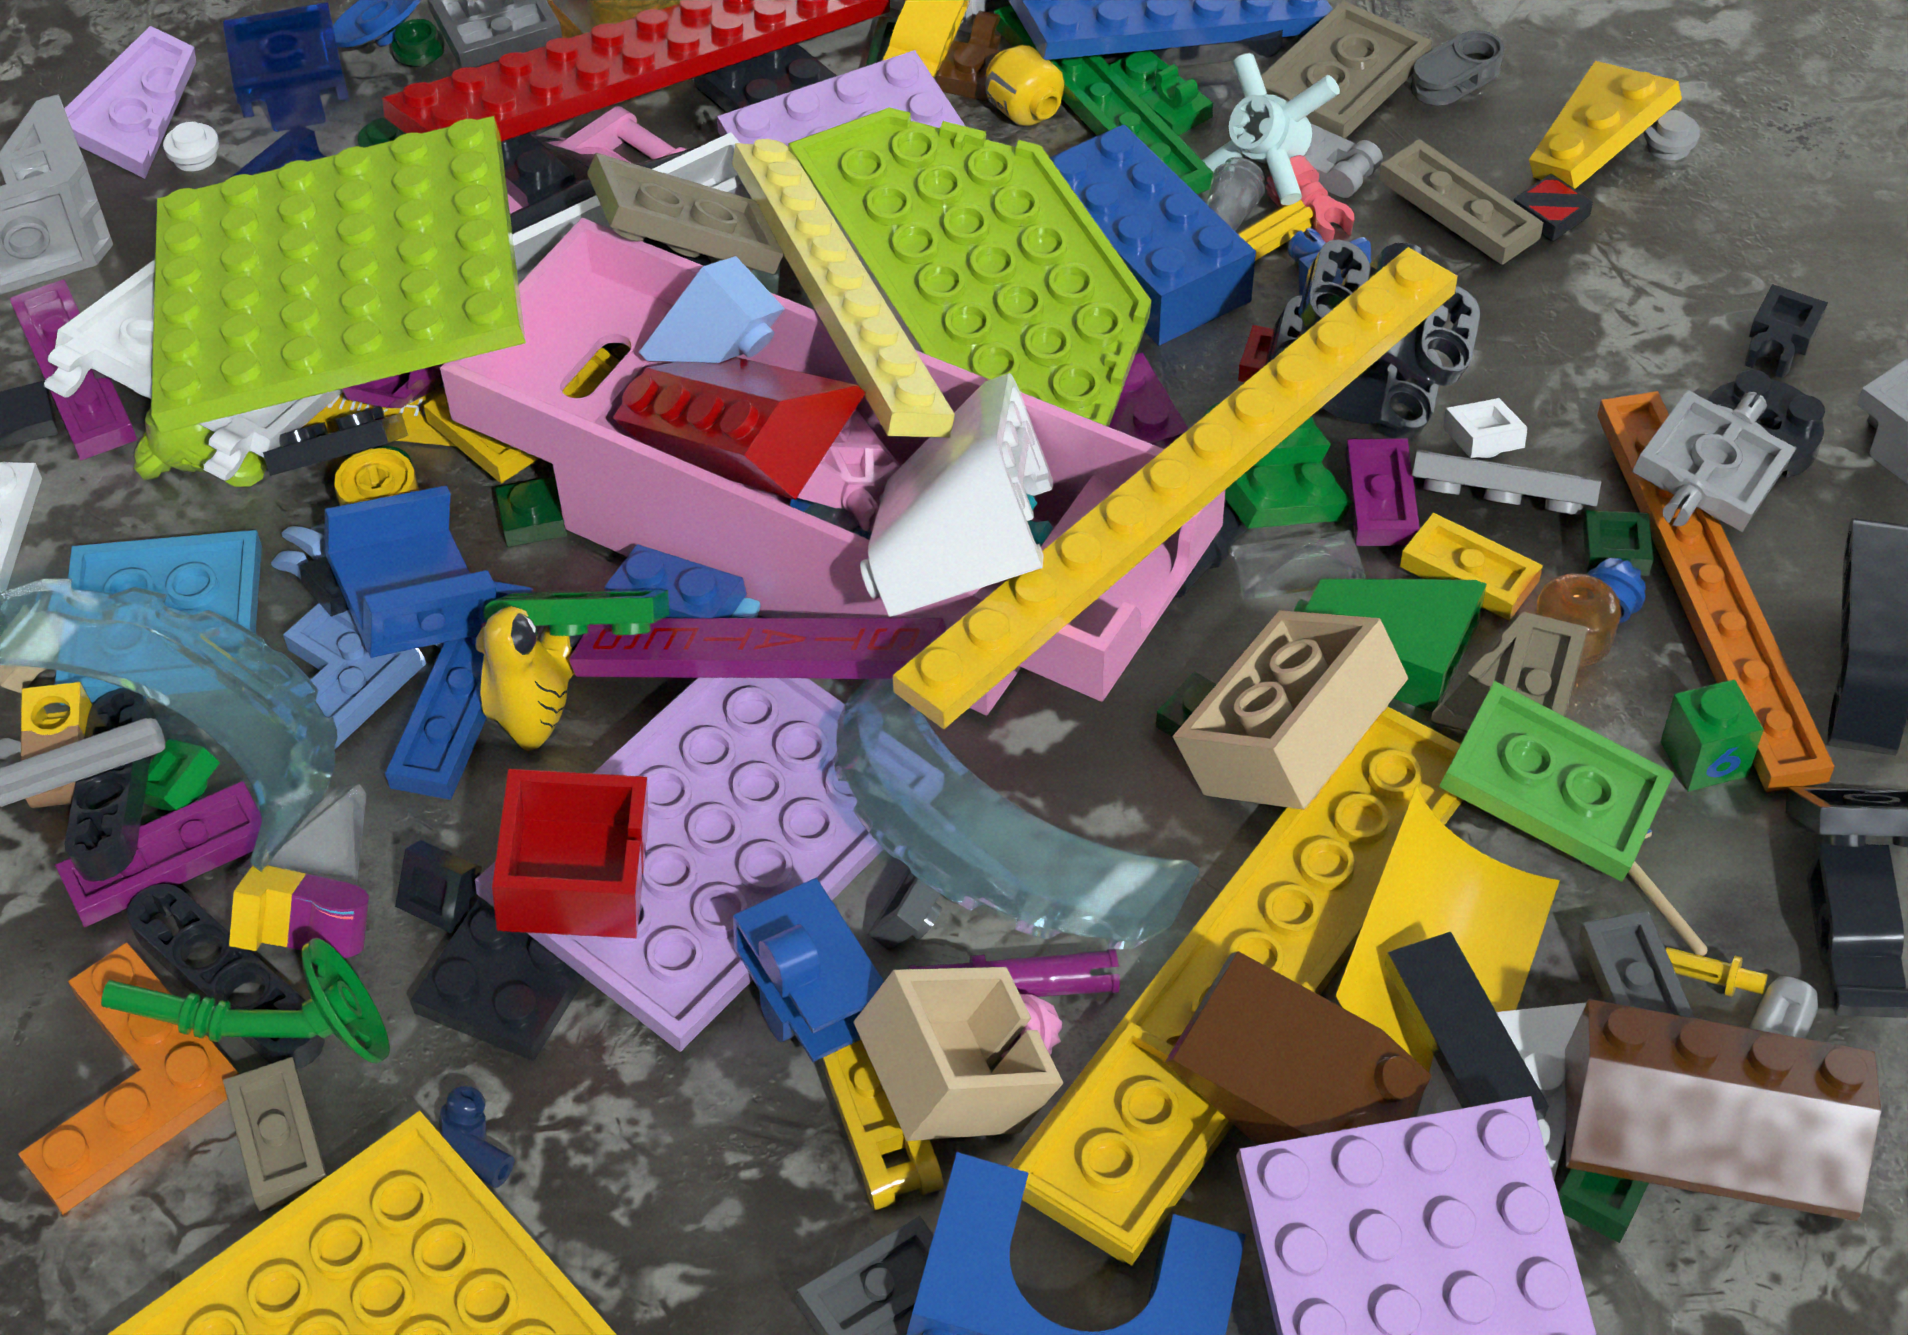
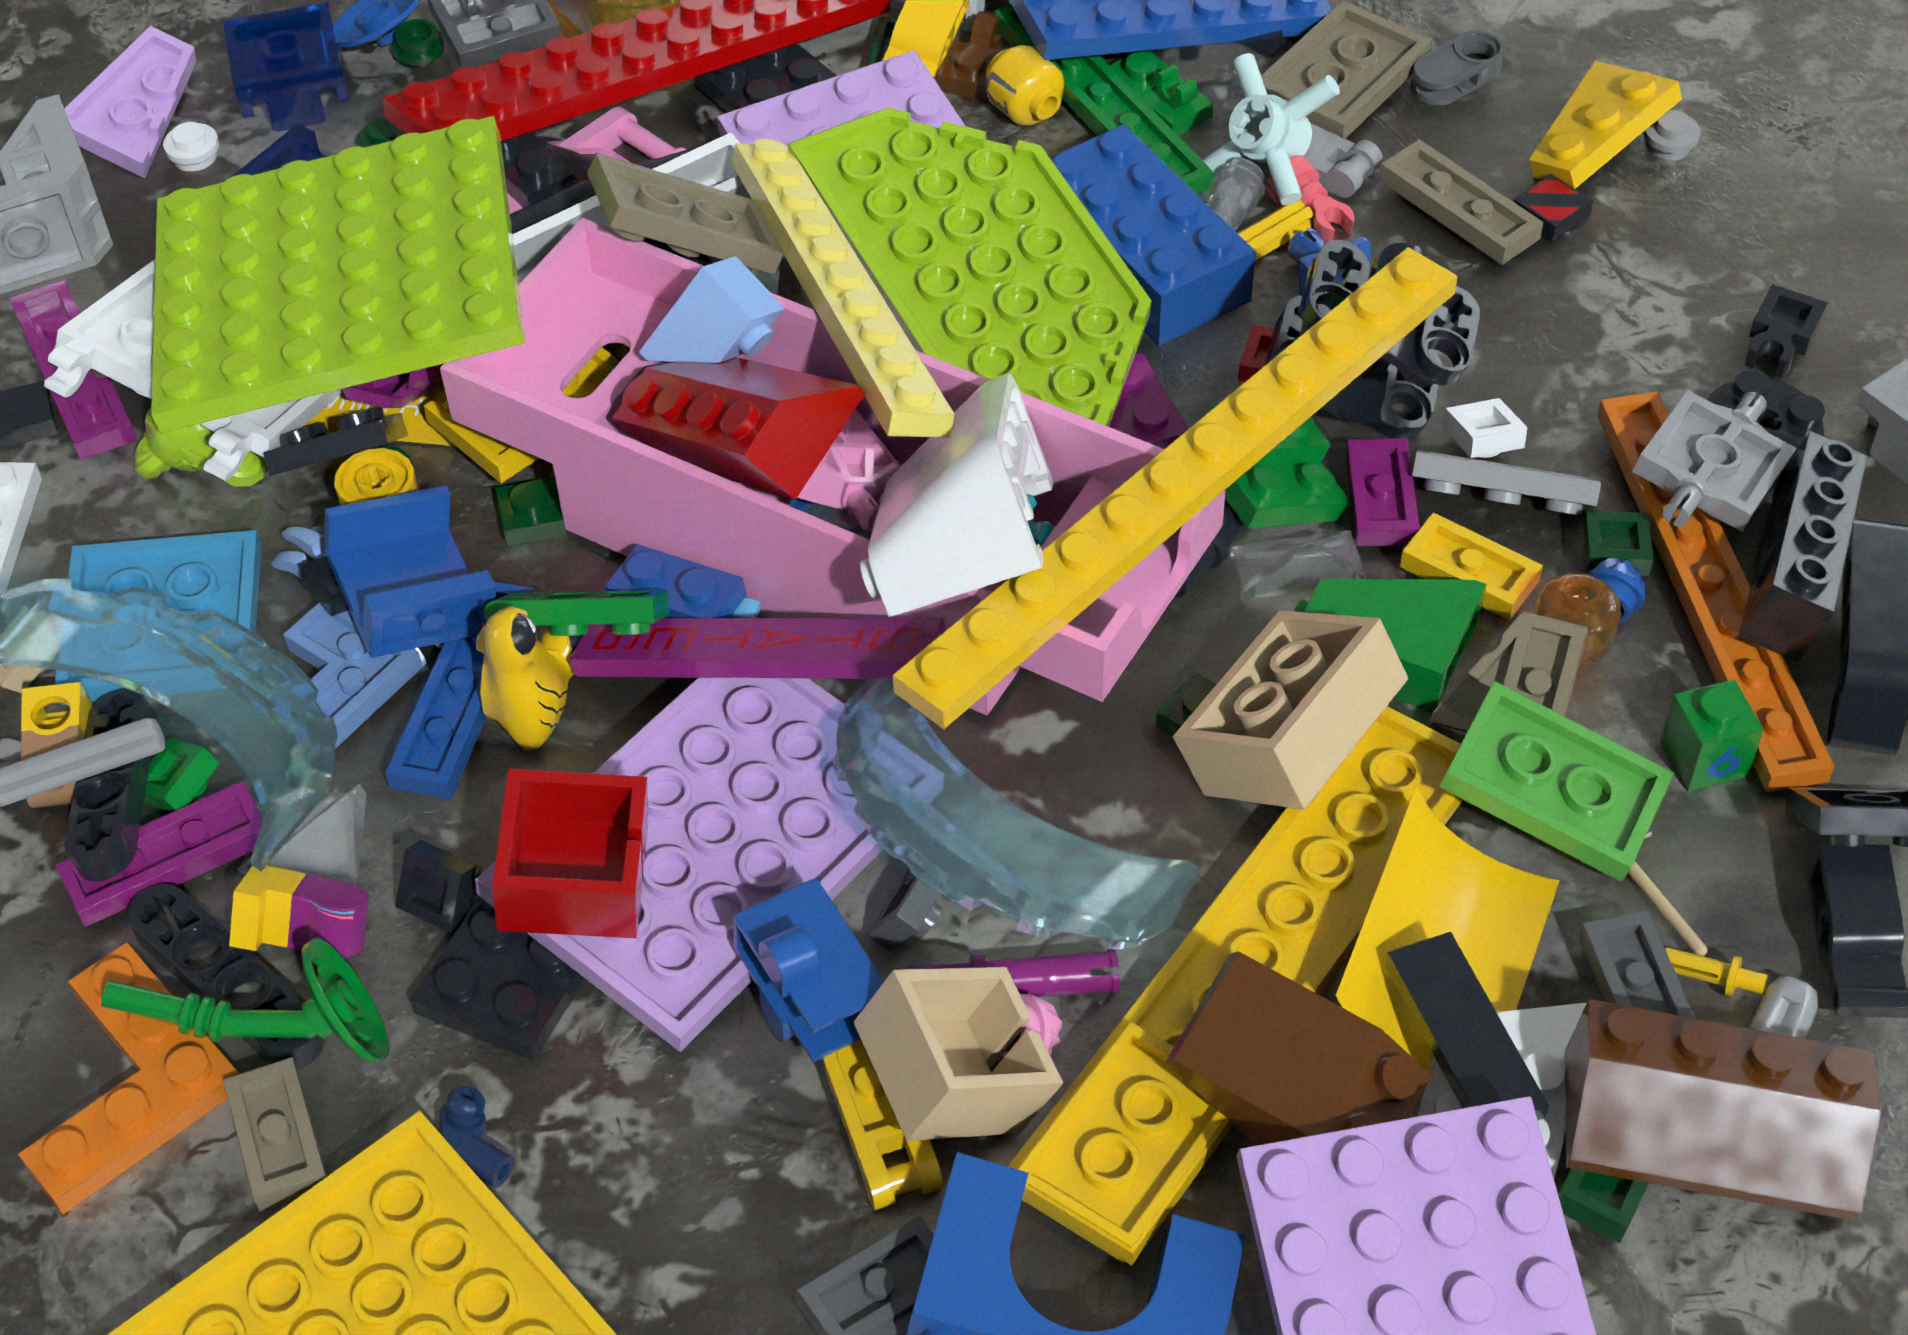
(1804, 547): none -> black brick

